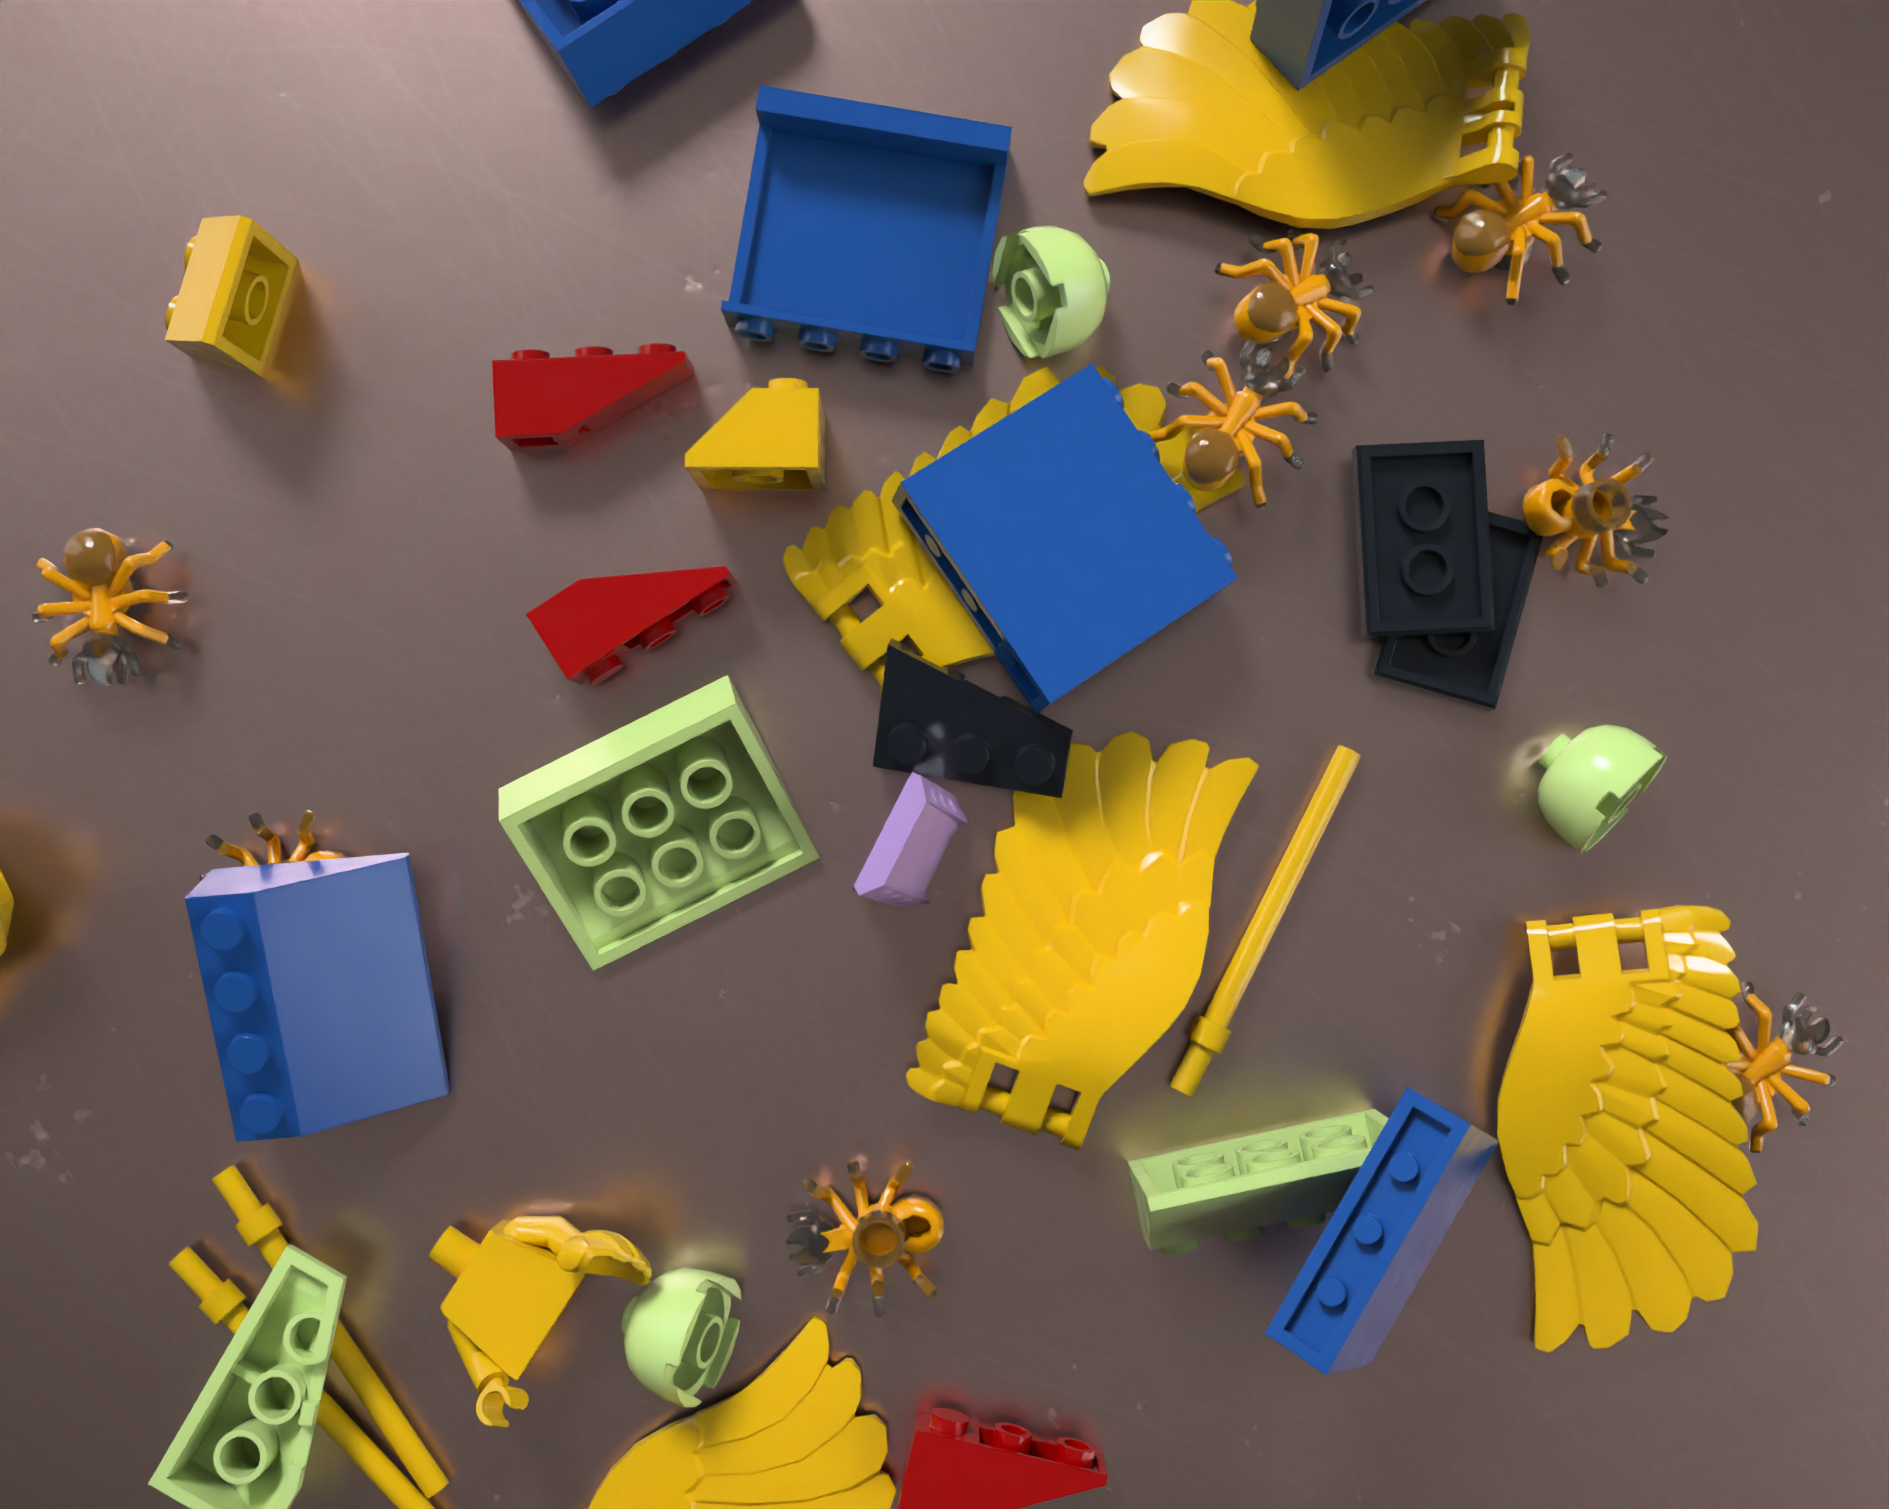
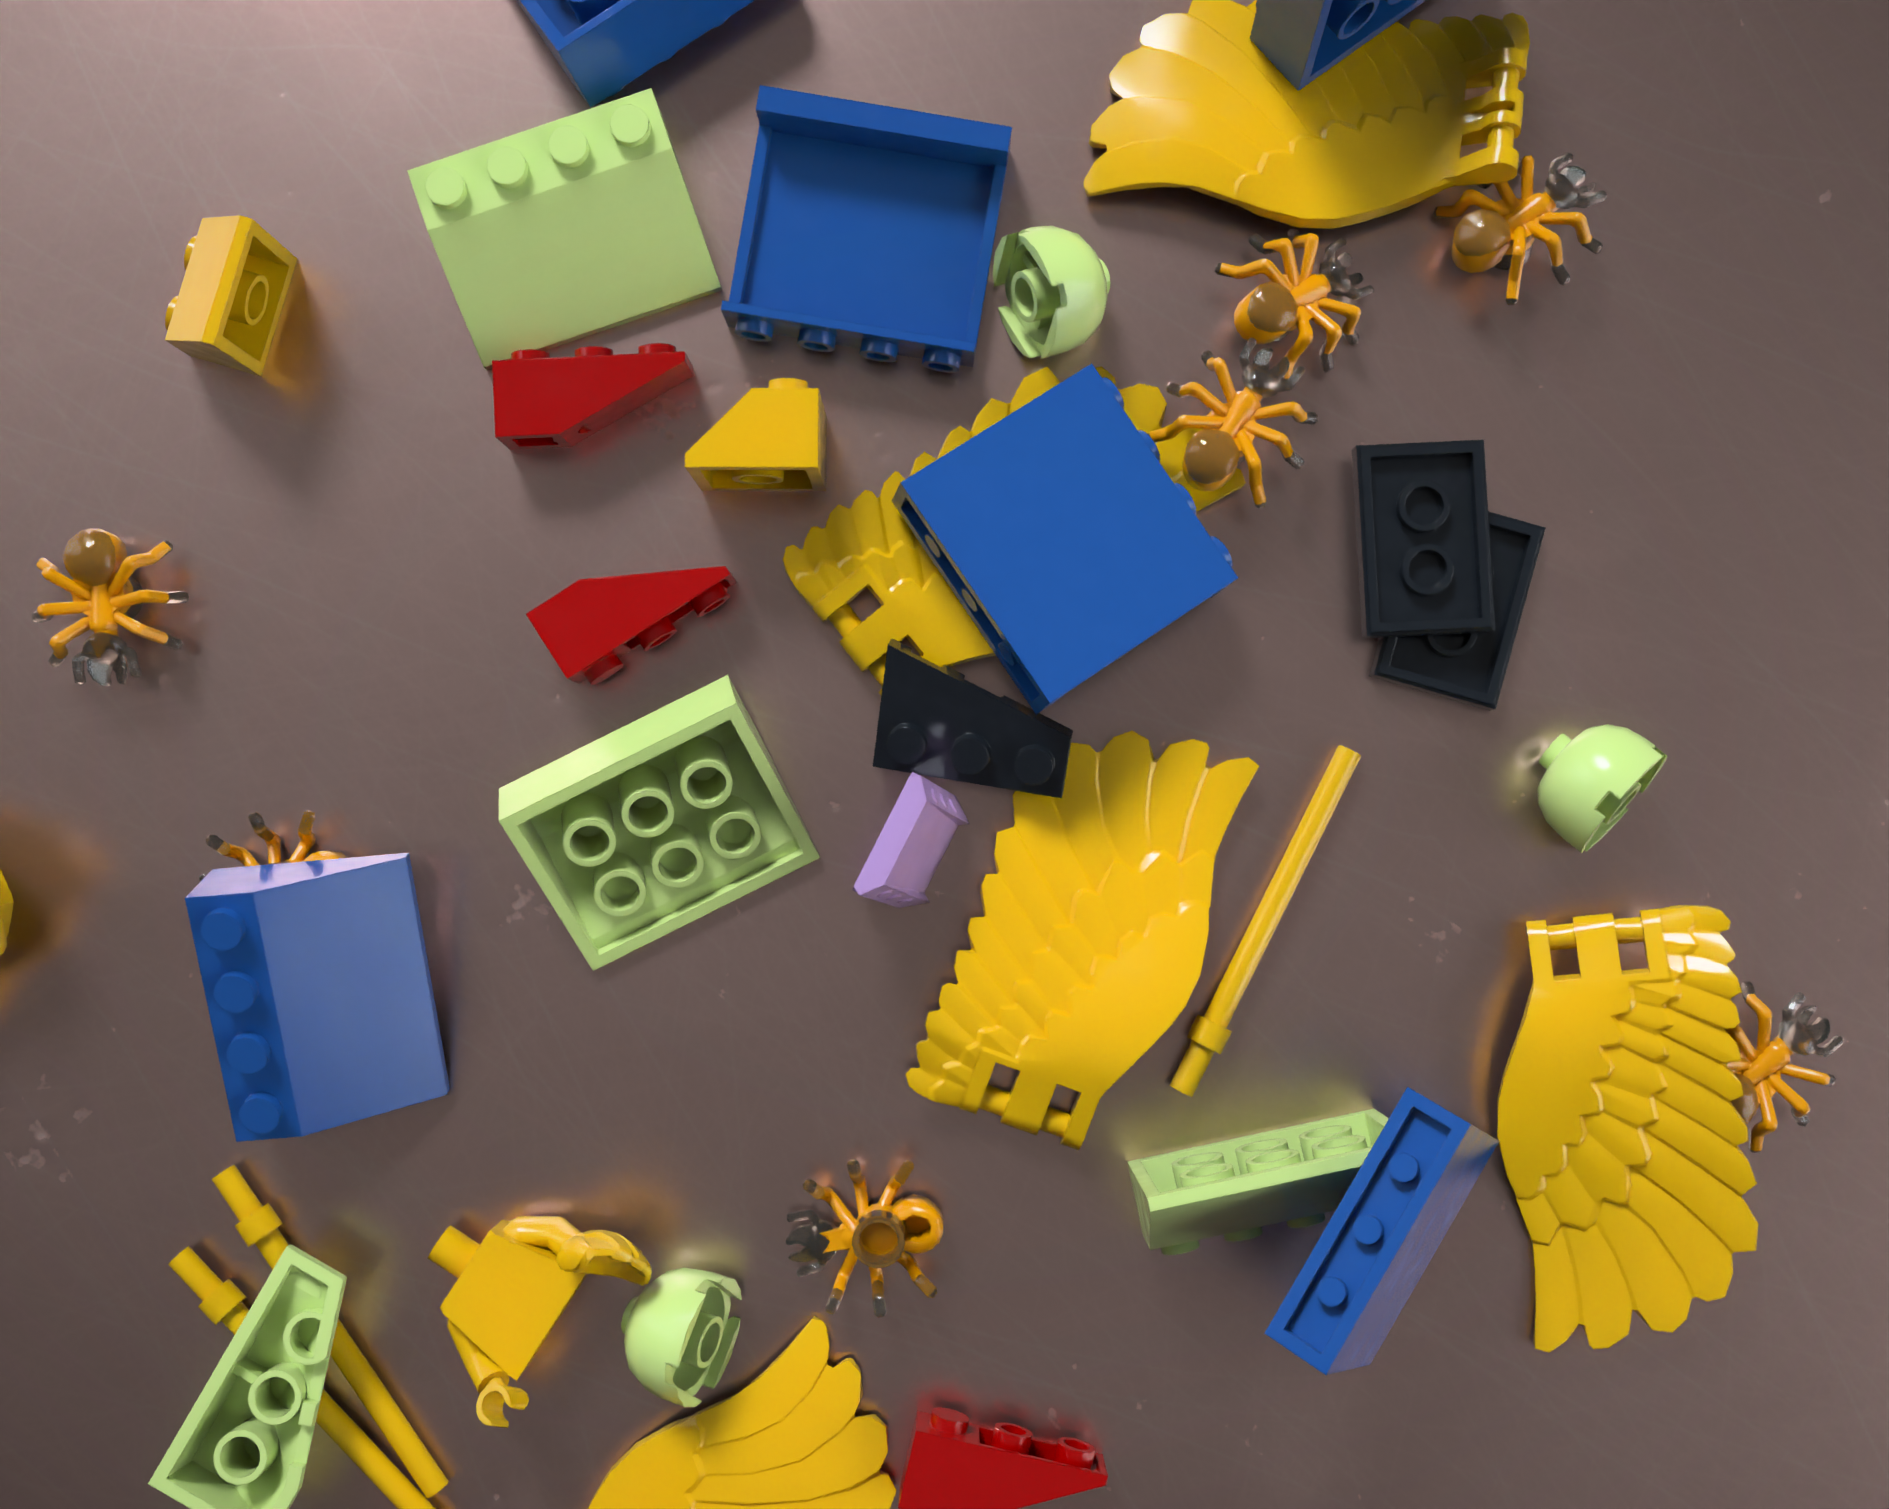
(566, 228): none -> yellowish green slope
(1593, 510): animal -> none

